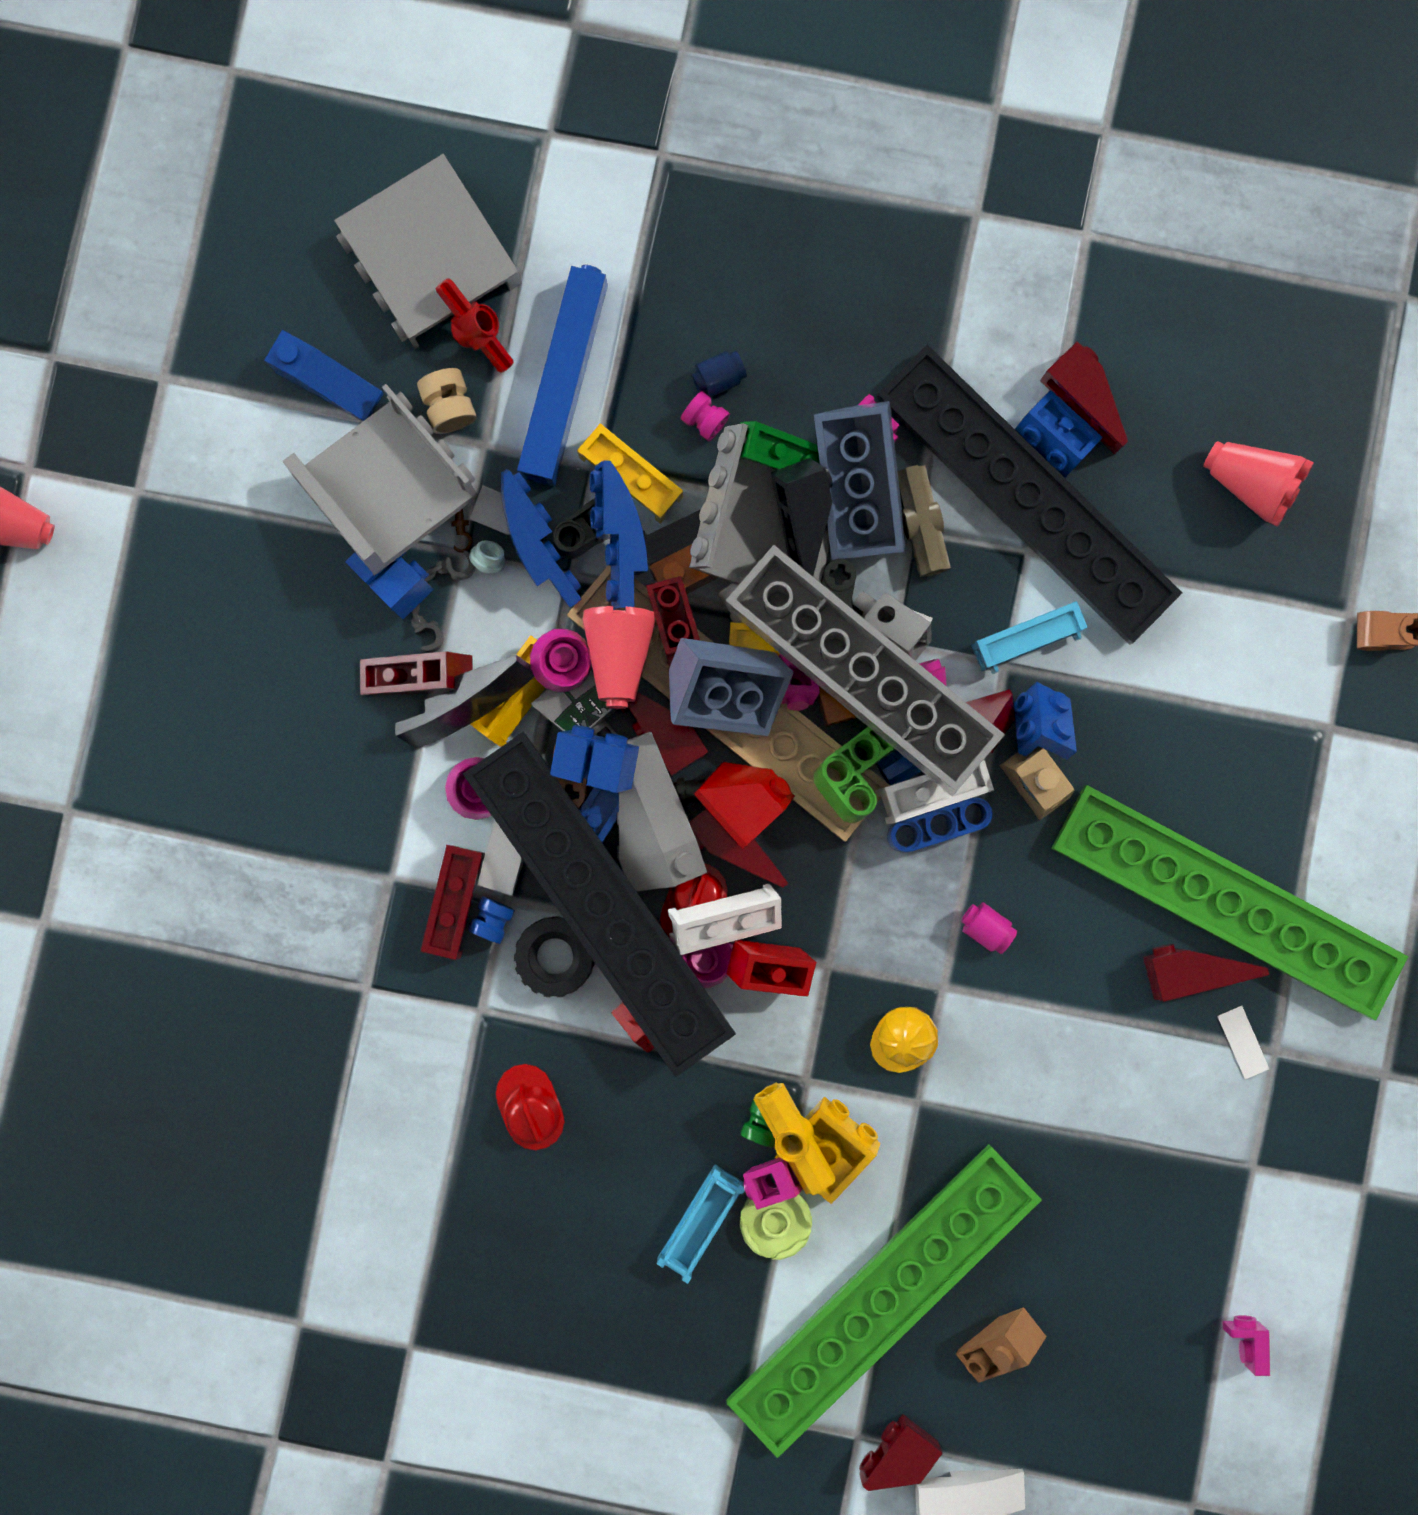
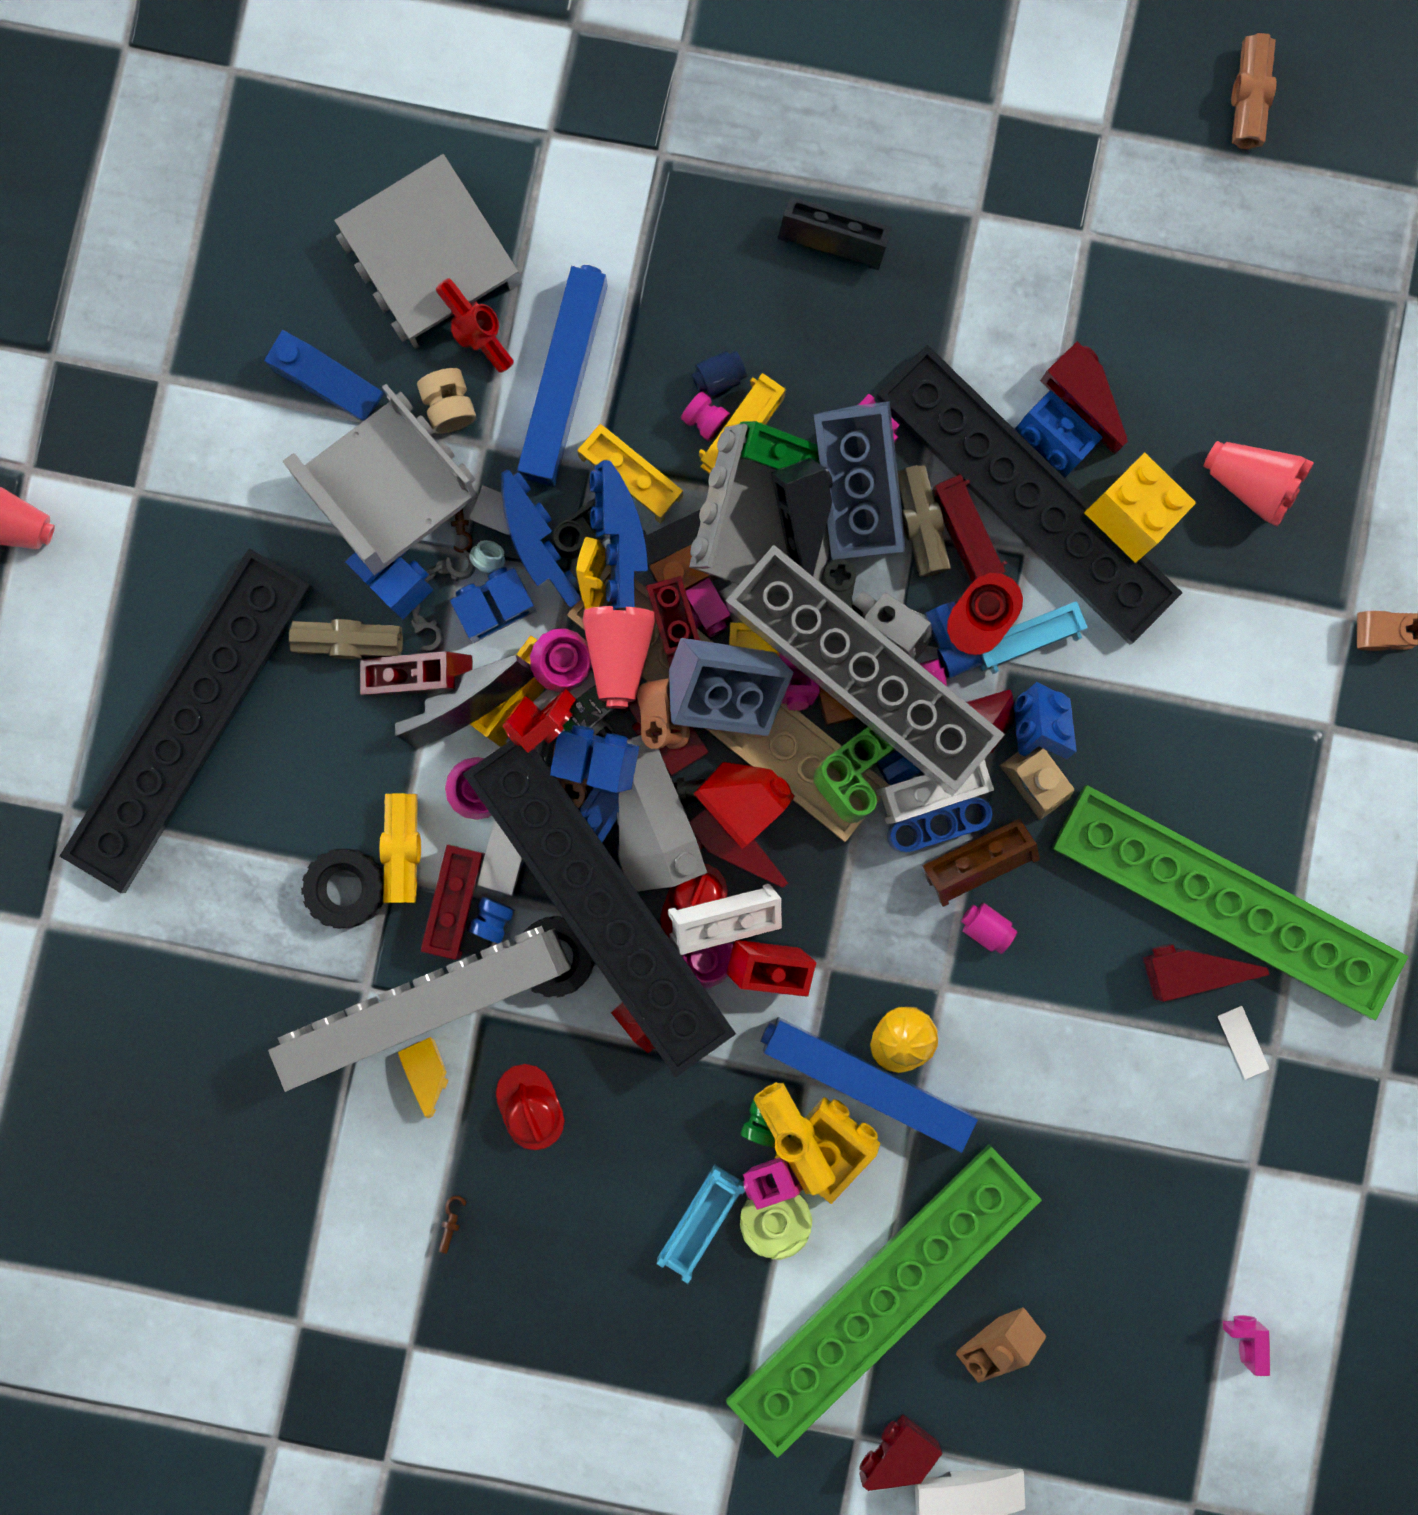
(186, 721): none -> black plate
(316, 882): none -> black tyre
(345, 639): none -> dark tan piece
(400, 848): none -> yellow piece
(413, 1011): none -> light grey brick
(425, 1073): none -> yellow slope
(450, 1225): none -> reddish brown hand
(492, 605): none -> blue piece
(530, 725): none -> red bracket
(589, 570): none -> yellow slope
(656, 717): none -> nougat piece
(708, 608): none -> dark pink brick
(757, 406): none -> yellow container
(834, 232): none -> black container
(868, 1083): none -> blue brick
(954, 660): none -> blue piece
(966, 528): none -> dark red container
(981, 861): none -> reddish brown container
(984, 613): none -> red piece
(1140, 507): none -> yellow brick
(1253, 91): none -> nougat piece

